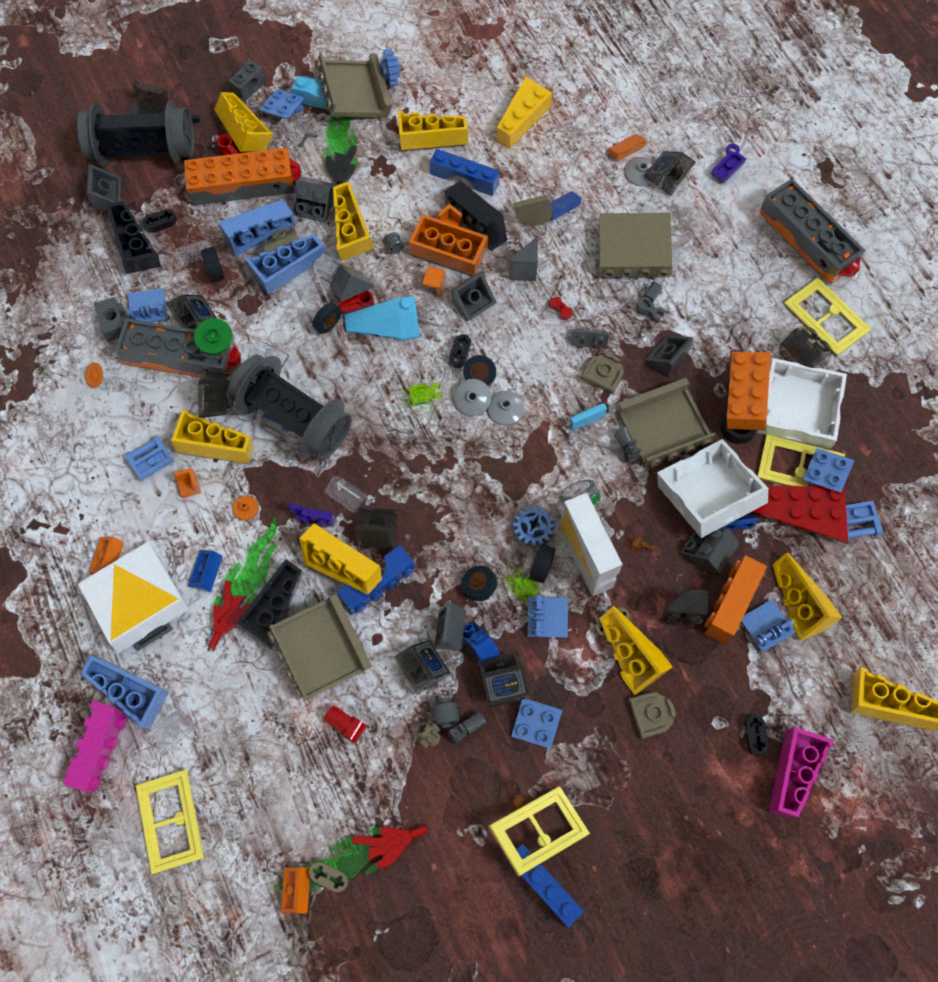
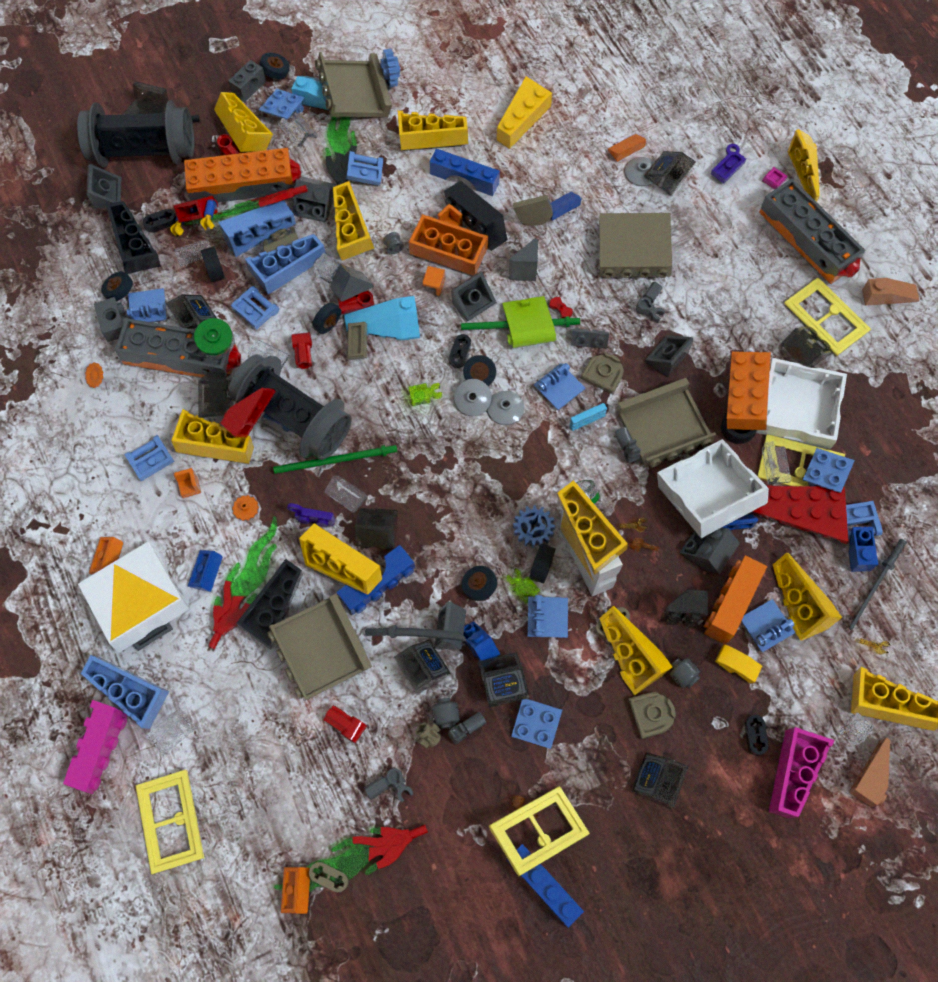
(117, 285): none -> black wheel
(195, 209): none -> torso
(243, 415): none -> red slope
(250, 311): none -> medium blue plate
(256, 203): none -> piece
(274, 65): none -> black wheel
(302, 345): none -> red piece
(336, 459): none -> green bar
(357, 341): none -> dark tan tile
(364, 172): none -> medium blue plate
(381, 784): none -> dark grey bar
(393, 631): none -> dark grey sword
(503, 324): none -> green bar
(529, 322): none -> lime door
(559, 386): none -> medium blue hinge
(593, 531): none -> yellow wedge
(637, 525): none -> clear yellow hand
(659, 779): none -> clear smoke slope
(685, 673): none -> dark grey head
(738, 662): none -> yellow slope
(774, 178): none -> dark pink tile
(776, 464): none -> clear panel
(805, 161): none -> yellow wedge
(862, 549): none -> blue slope
(874, 777): none -> nougat slope
(877, 646): none -> clear yellow hand
(888, 564): none -> dark grey sword
(889, 291): none -> nougat slope

